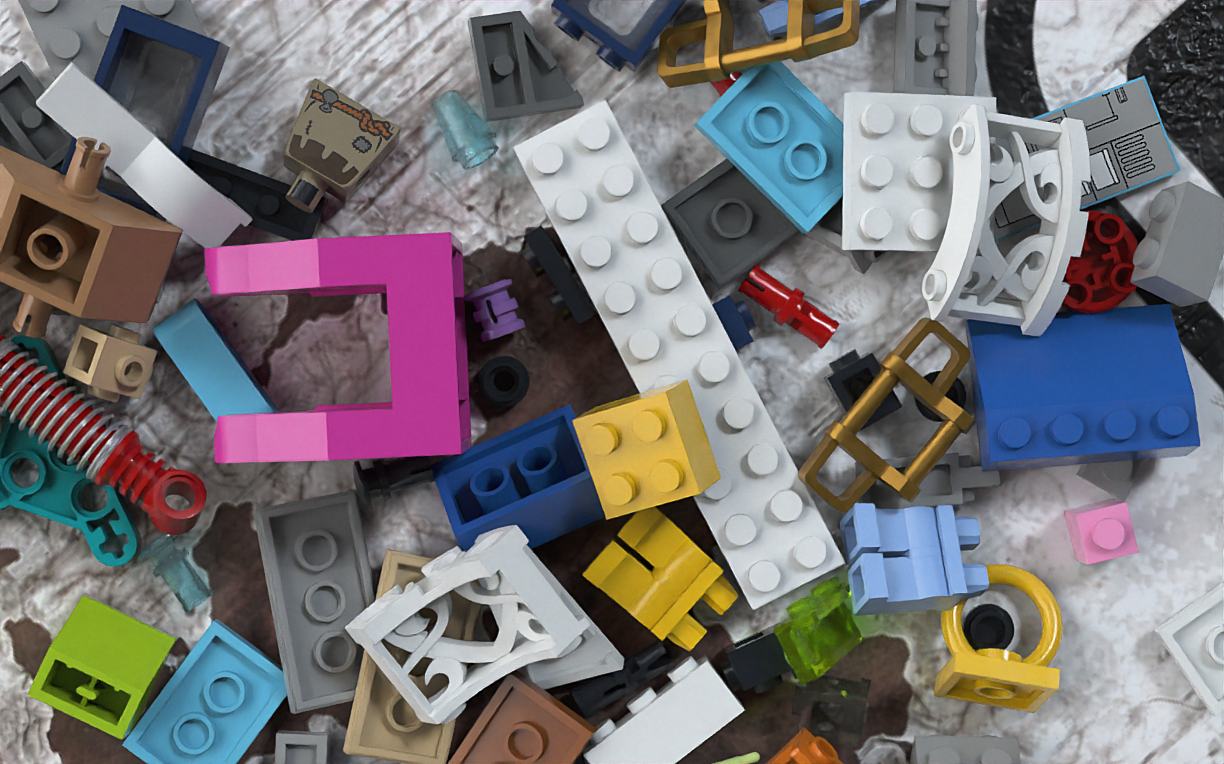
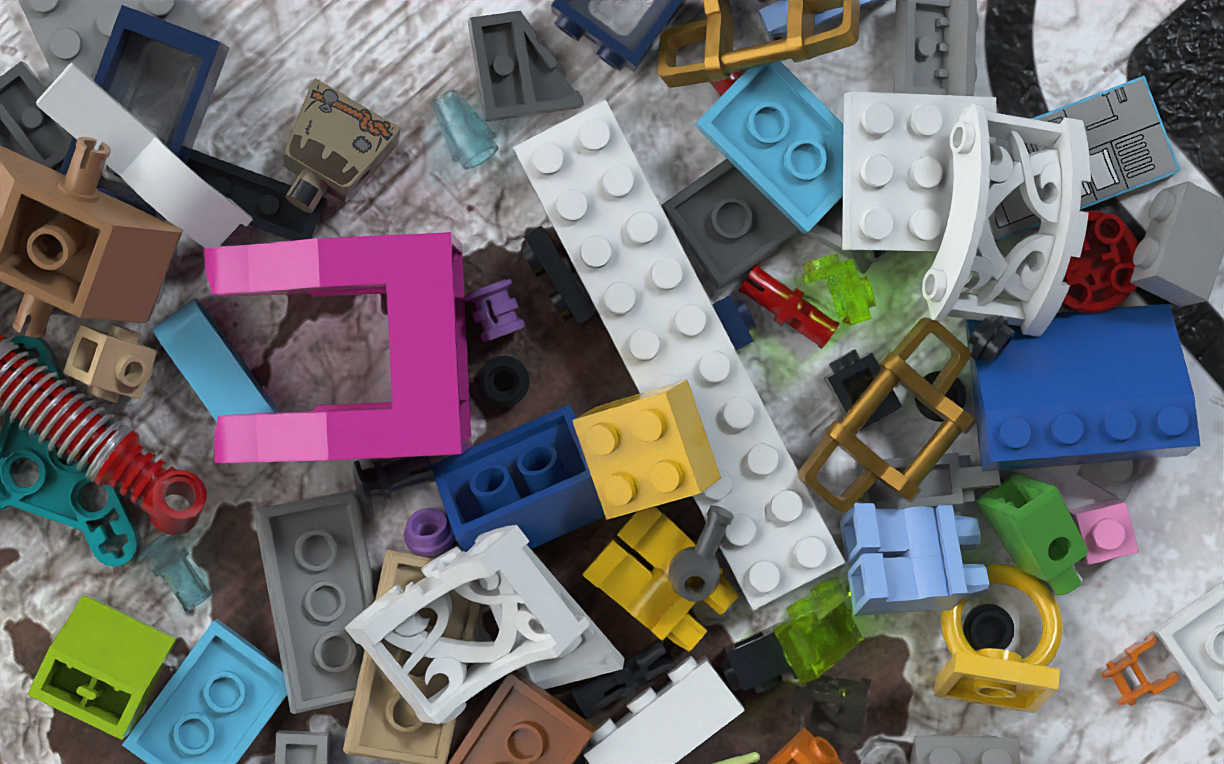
(428, 532): none -> medium lavender plate
(701, 559): none -> dark grey bar
(849, 293): none -> clear neon green bracket
(990, 339): none -> black plate
(1036, 530): none -> bright green torso
(1132, 652): none -> orange piece

